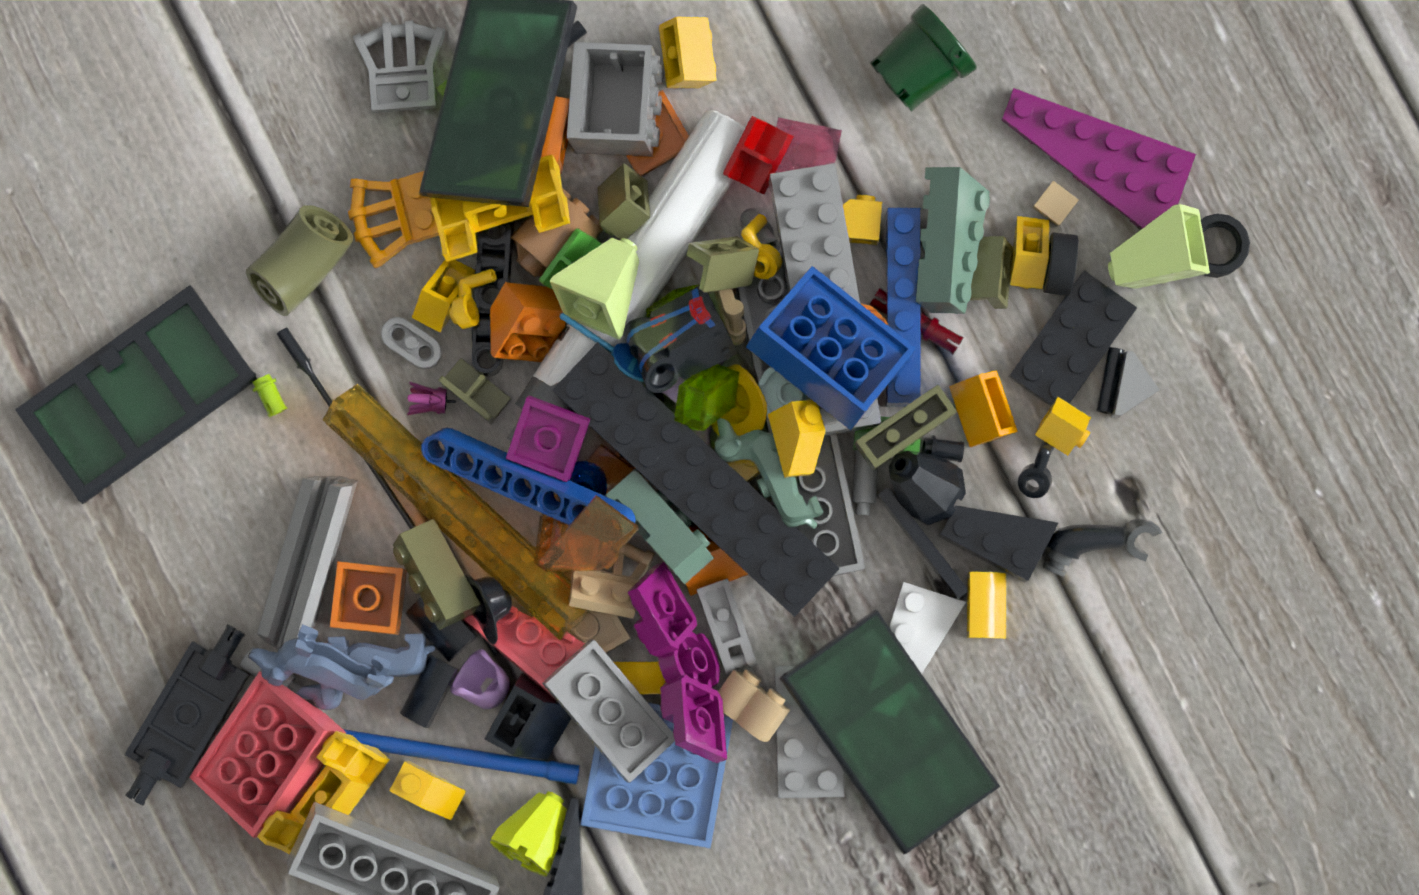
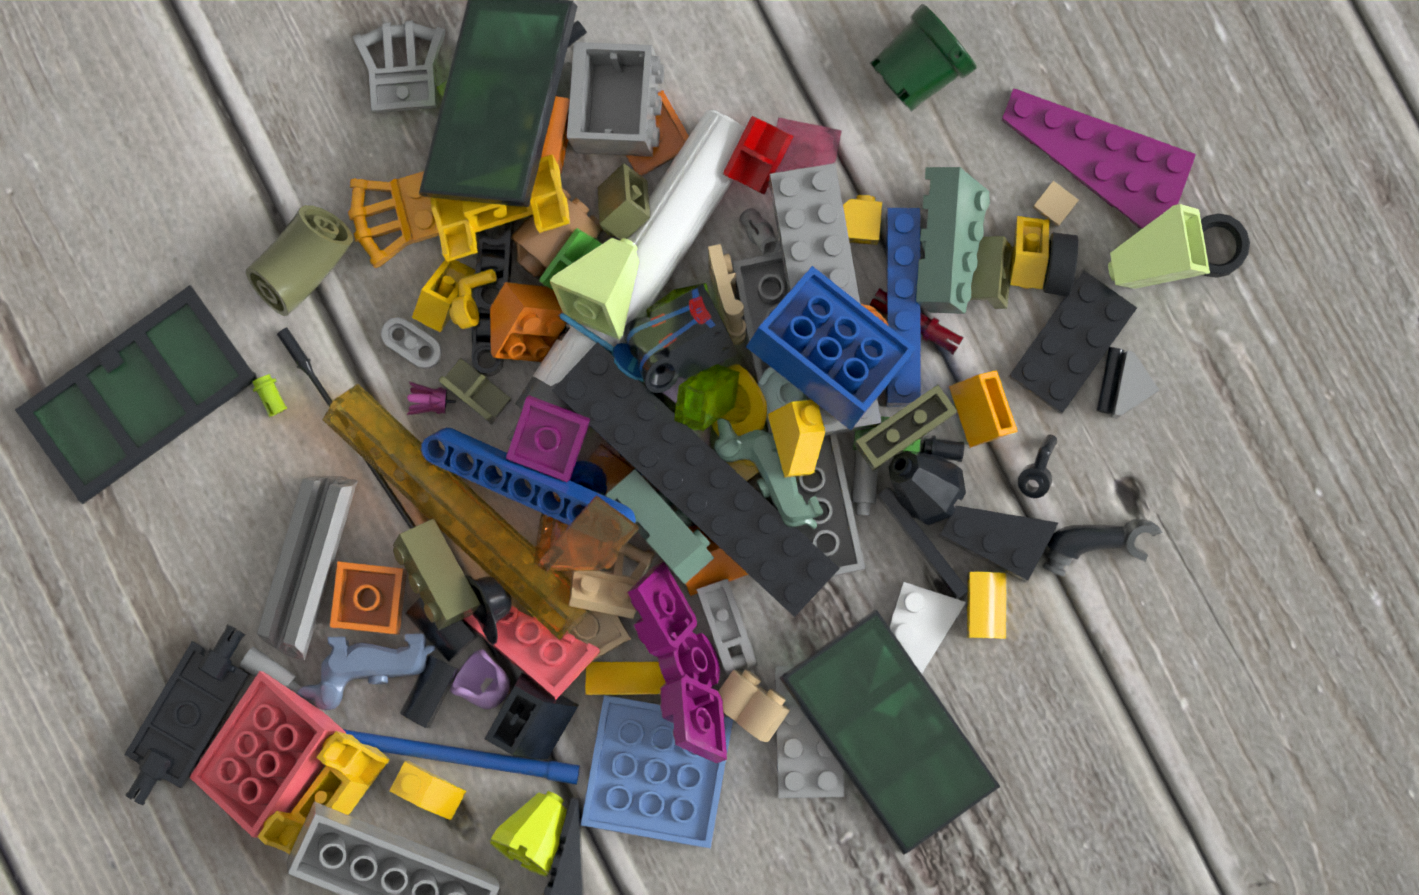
(322, 664): sand blue animal -> none
(609, 710): light grey plate -> none
(687, 52): yellow brick -> none
(726, 262): olive panel -> none
(767, 254): yellow plate -> none
(1064, 427): yellow brick -> none

